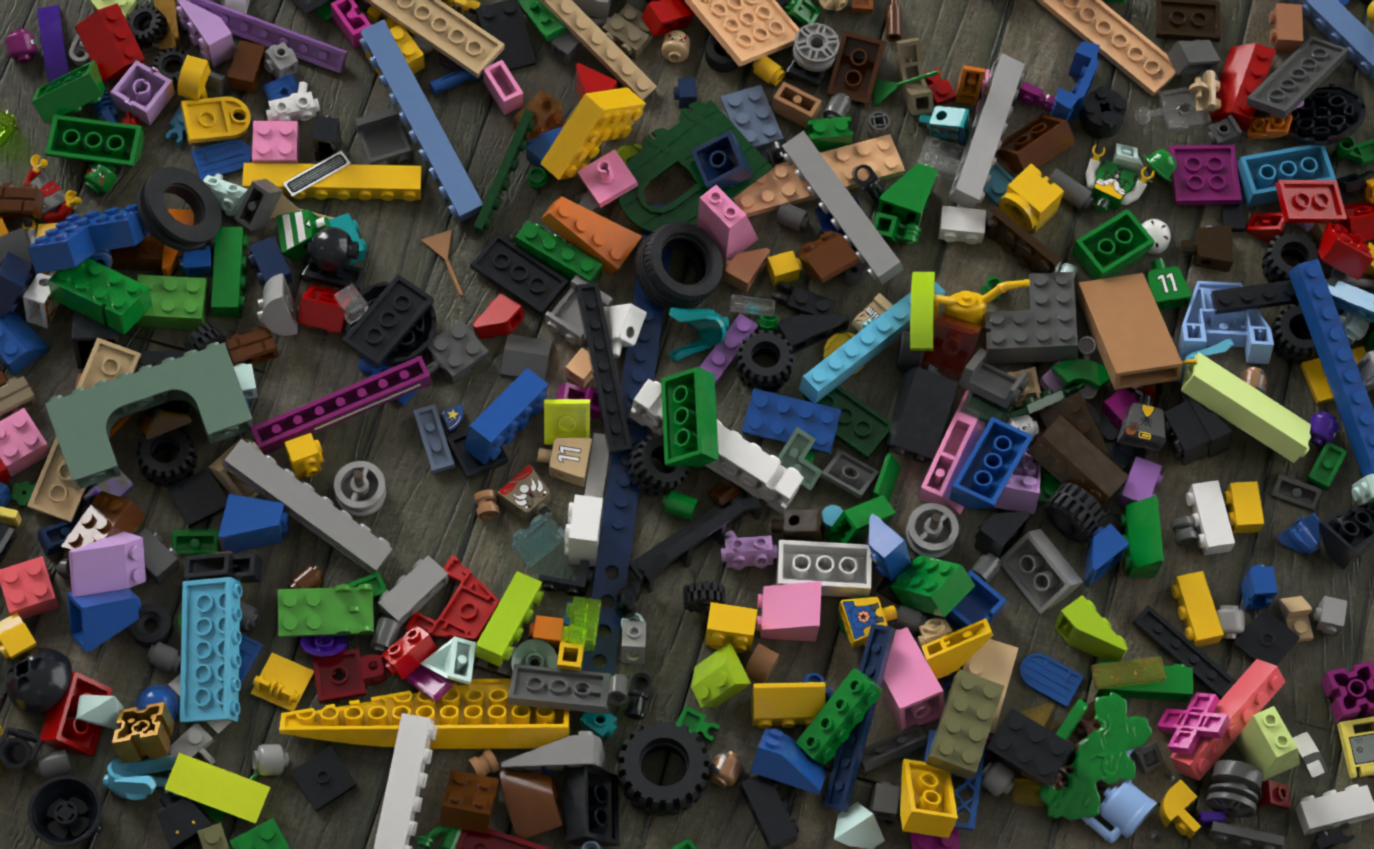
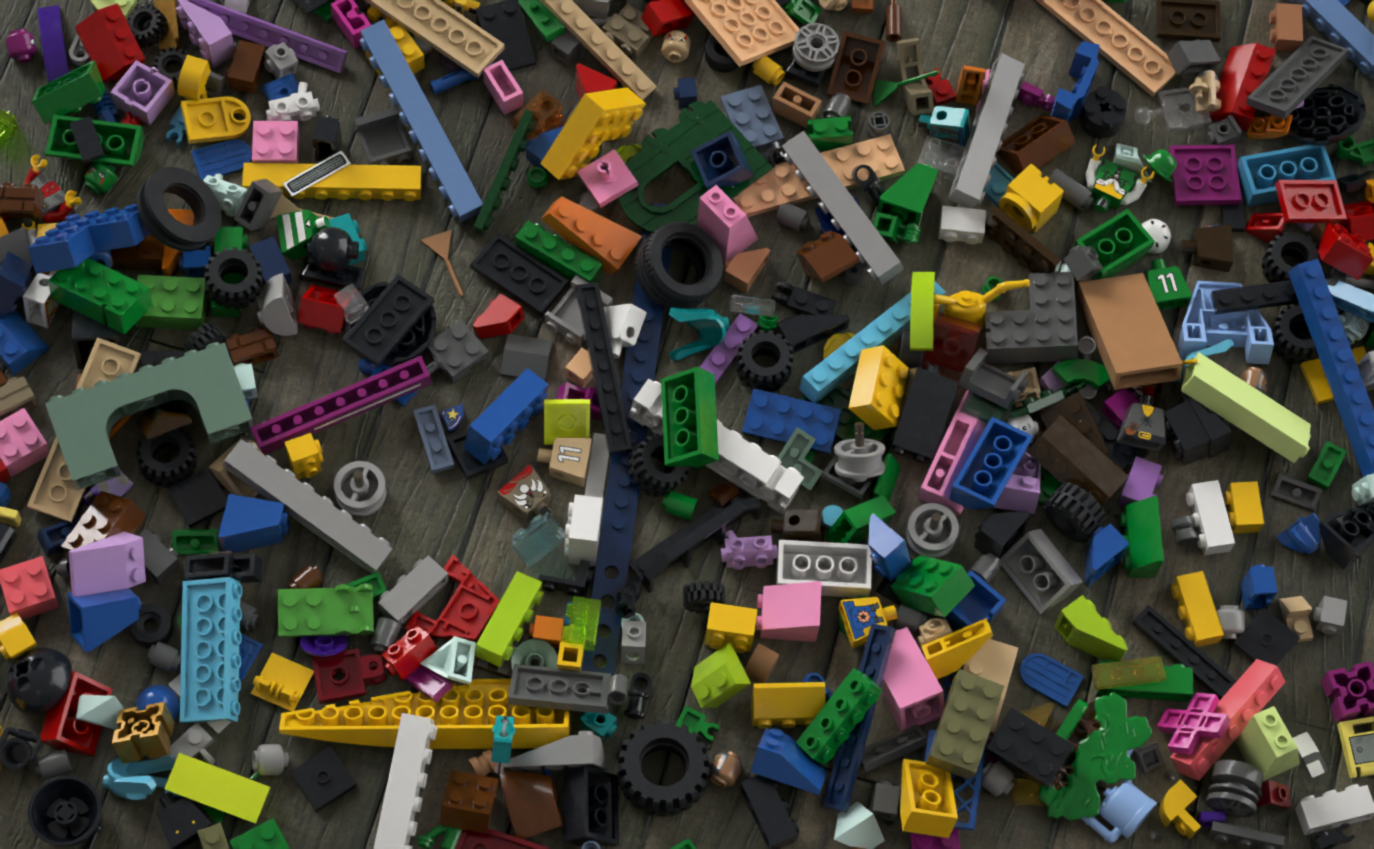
(19, 489): green plant -> none
(87, 140): none -> black tile
(233, 294): none -> black tyre
(486, 504): medium nougat wheel -> none
(502, 741): none -> teal piece
(783, 267): yellow brick -> none
(859, 456): none -> light grey wheel
(871, 312): tan leg -> none
(878, 388): none -> yellow brick
(1083, 262): none -> dark grey brick
(1323, 428): dark purple head -> none

